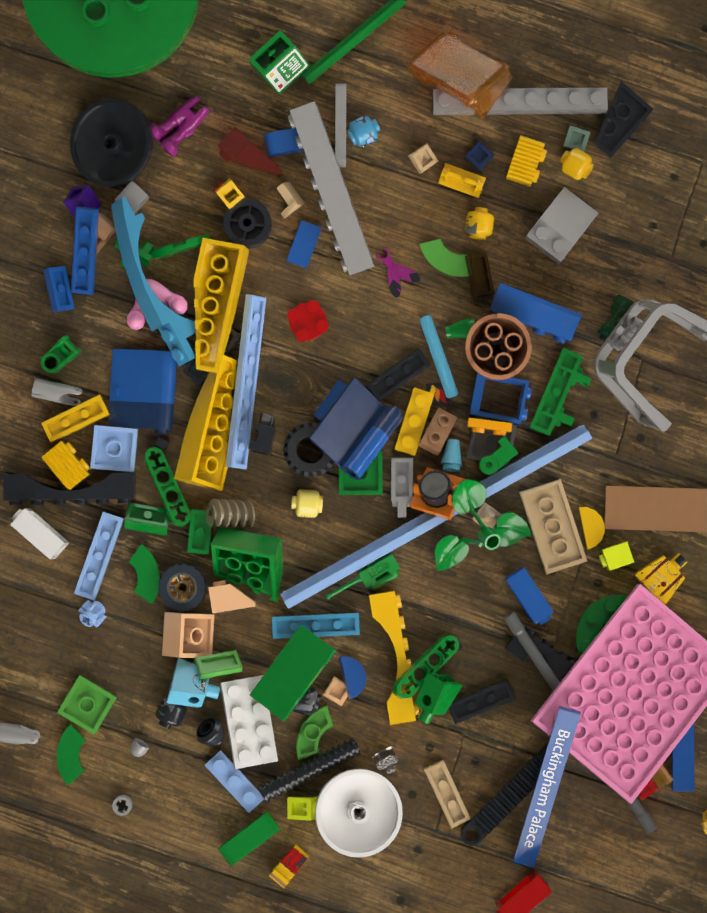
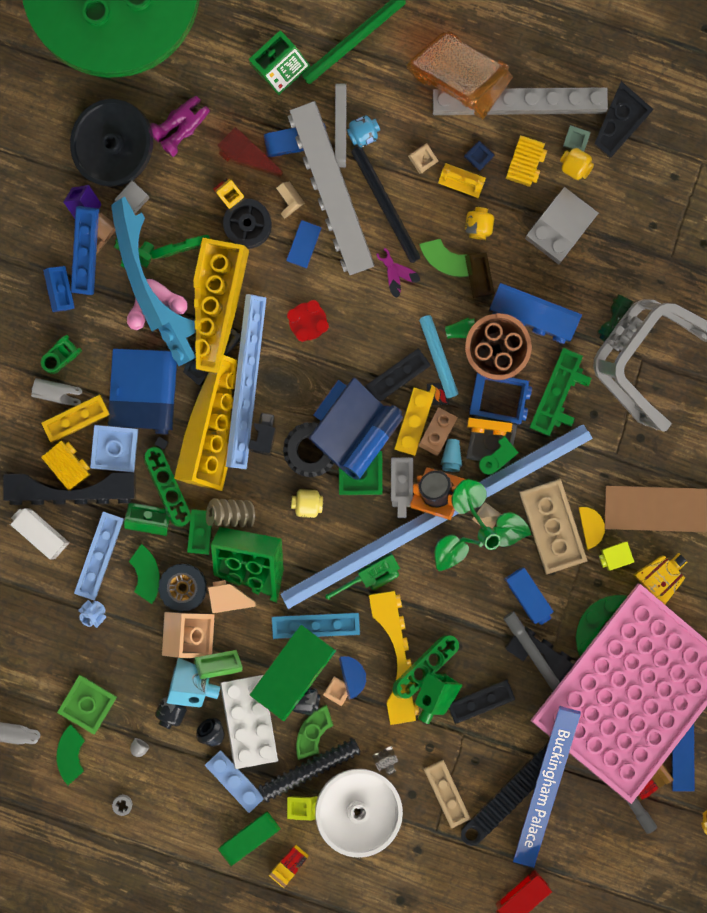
(386, 204): none -> black axle

